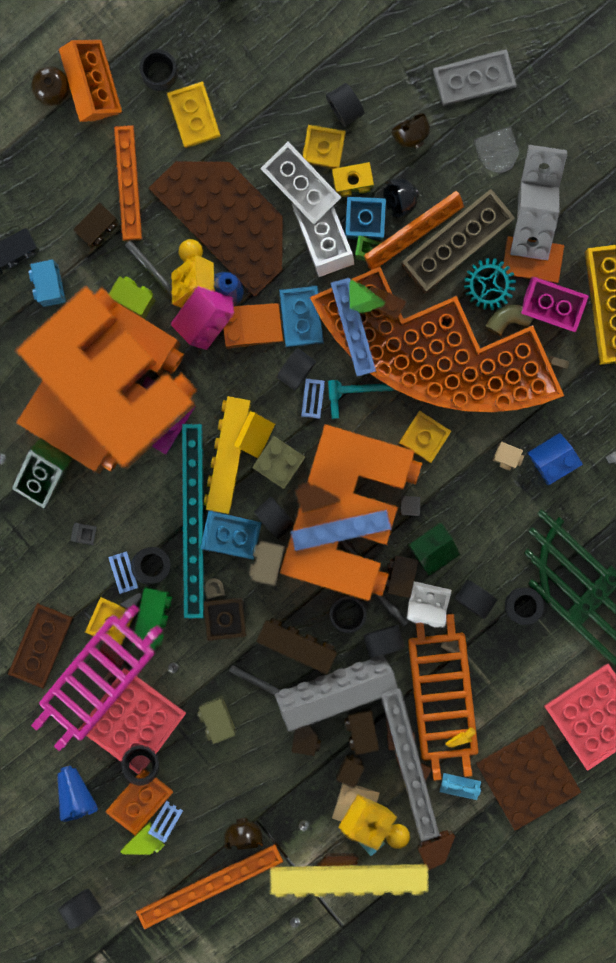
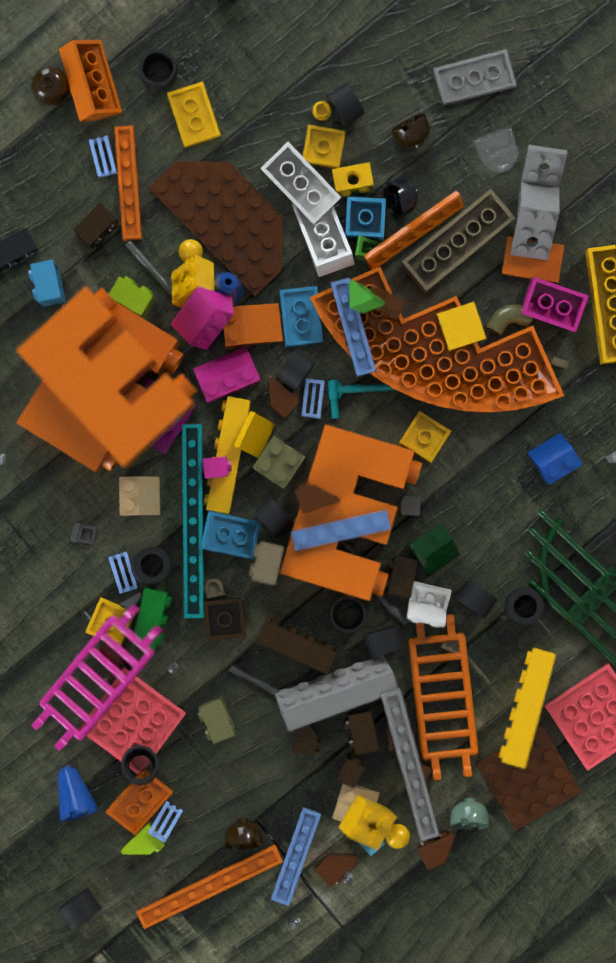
(40, 645): reddish brown tile -> none
(42, 473): dark green brick -> none
(99, 141): none -> light blue tile
(139, 495): none -> tan slope
(217, 467): none -> dark pink brick
(227, 375): none -> dark pink slope
(281, 399): none -> reddish brown slope
(295, 856): none -> medium blue plate
(322, 110): none -> yellow plate
(349, 880): light yellow brick -> none
(460, 786): medium azure hinge -> none
(461, 326): none -> yellow tile
(461, 738): yellow bar -> none
(469, 815): none -> sand green cylinder
(481, 299): teal gear -> none
(508, 456): tan brick -> none
(528, 708): none -> yellow brick

